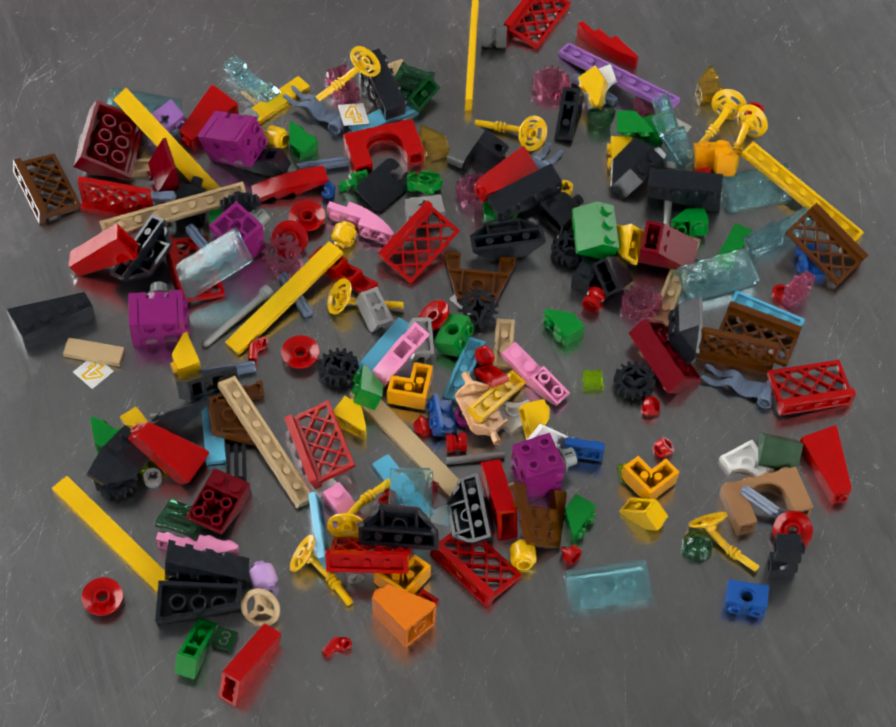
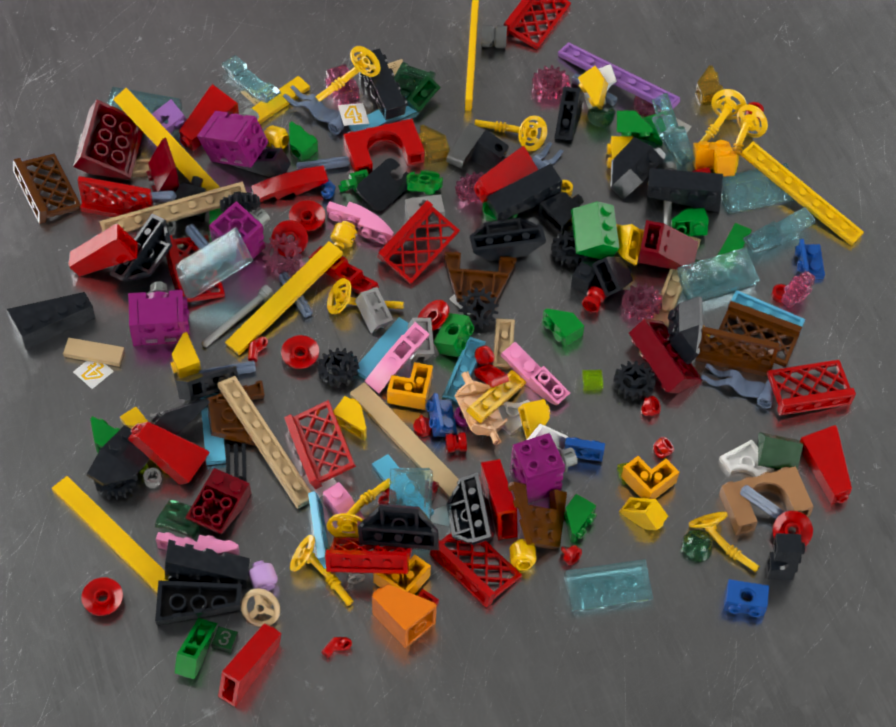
(367, 388): green slope -> none
(475, 458): light grey bar -> none
(610, 47): red slope -> none
(834, 235): reddish brown fence -> none

